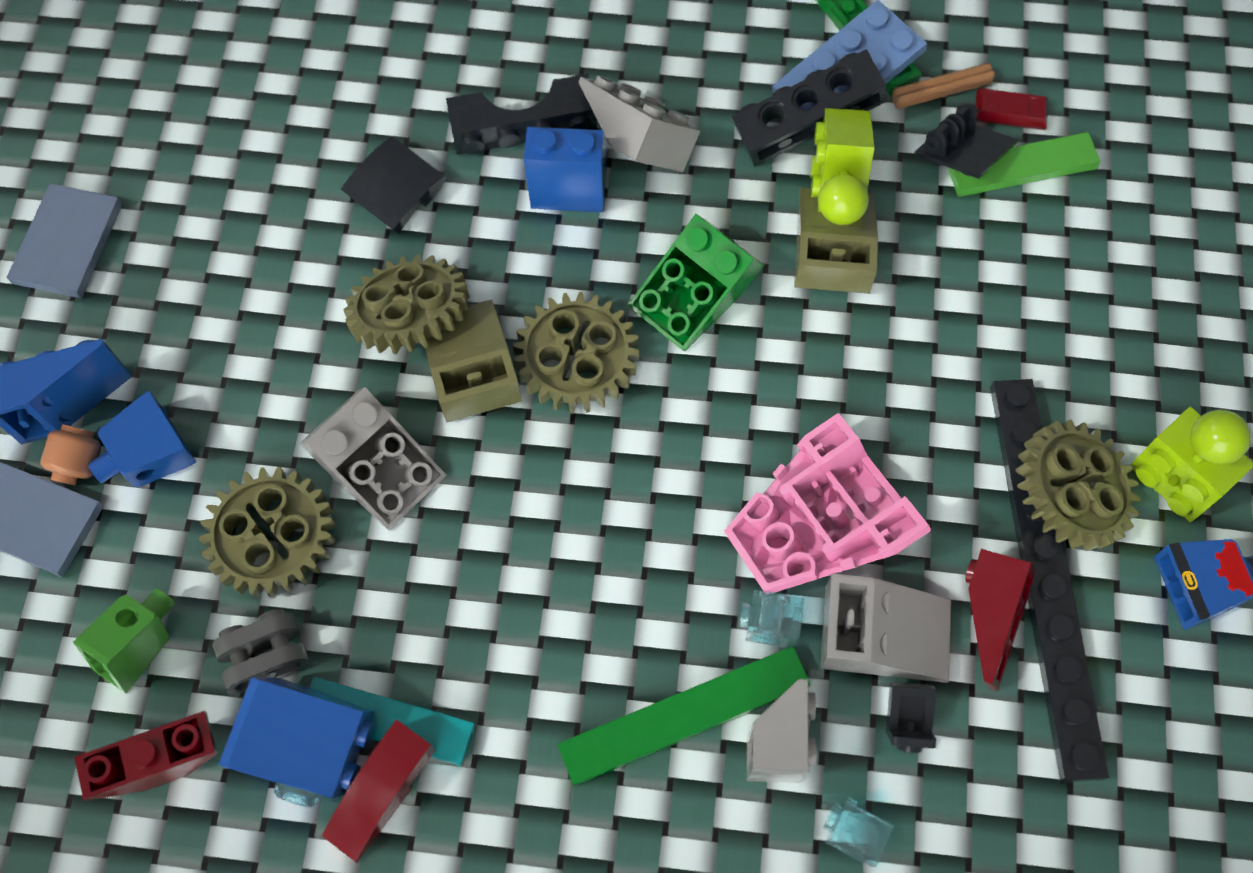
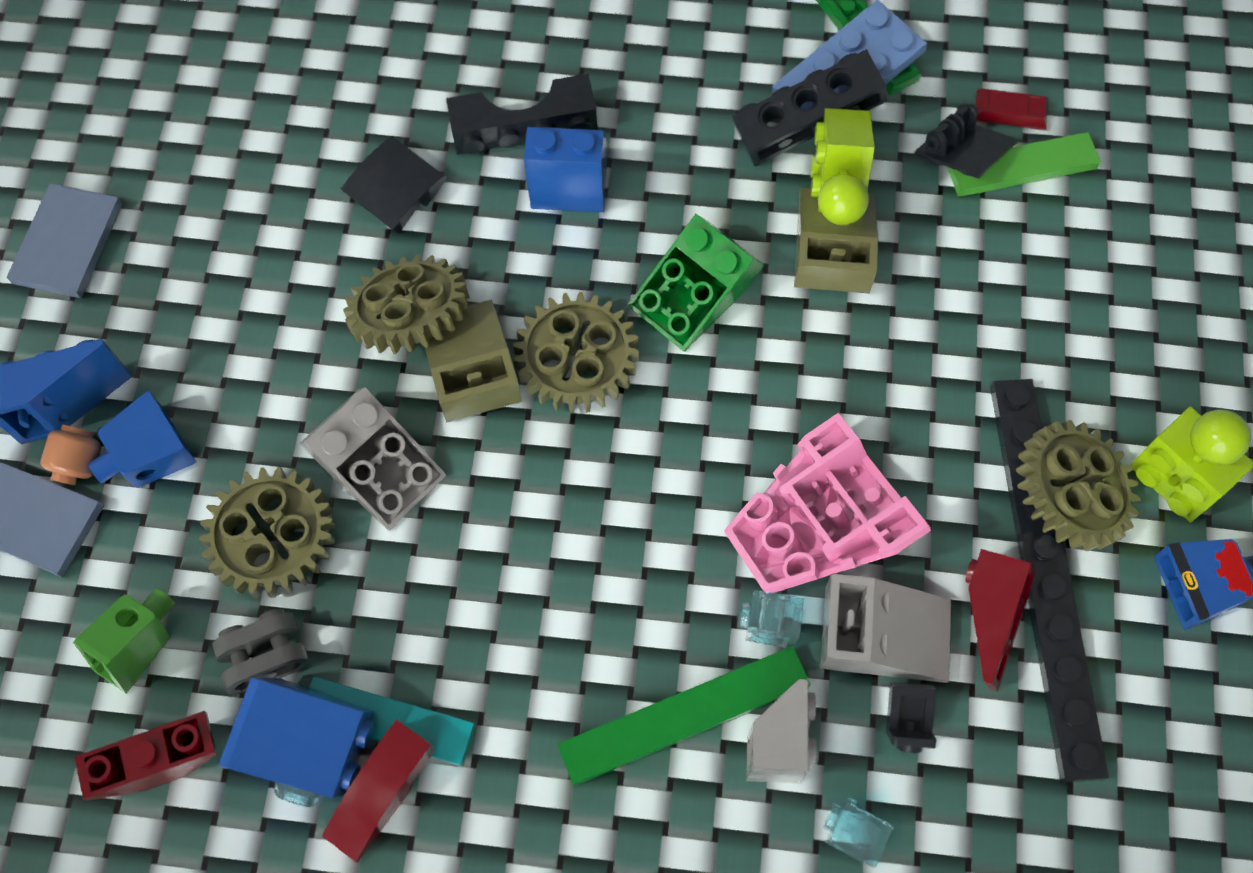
(640, 125): light grey slope -> none
(942, 85): medium nougat axle -> none

